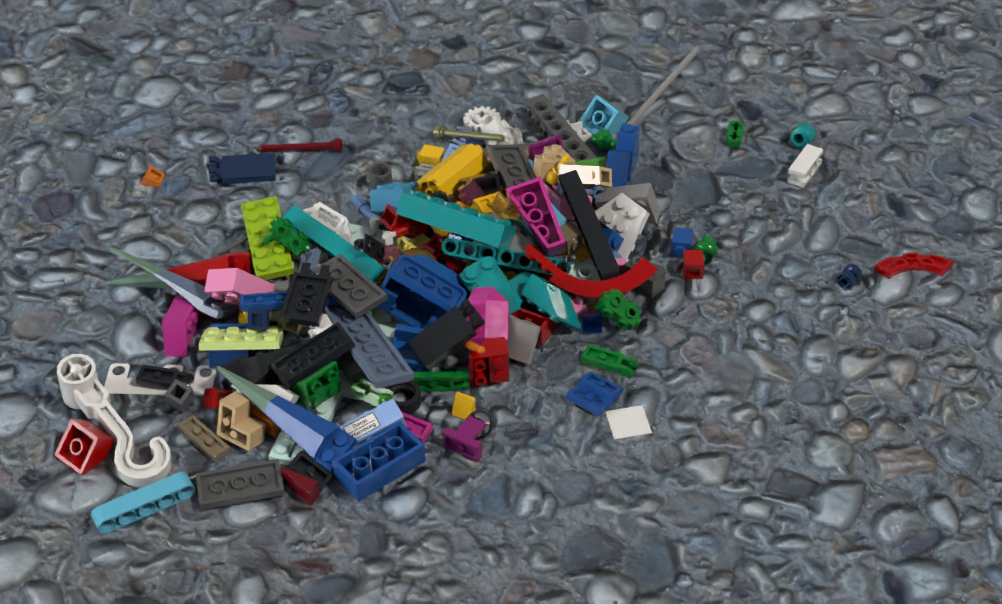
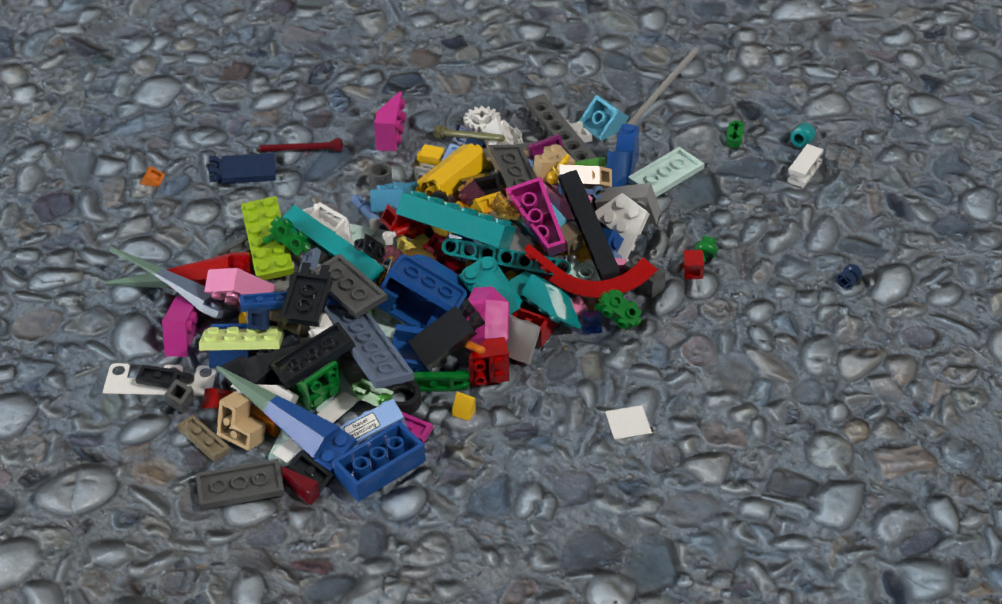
(83, 391): white piece -> none
(83, 446): red slope -> none
(142, 502): medium azure beam -> none
(330, 413): none -> white sticker
(390, 124): none -> dark pink slope
(464, 437): magenta piece -> none
(594, 393): blue slope -> none
(604, 140): green animal -> none
(609, 360): green hinge -> none
(667, 171): none -> light aqua plate
(681, 241): blue brick -> none
(913, 261): red tile -> none

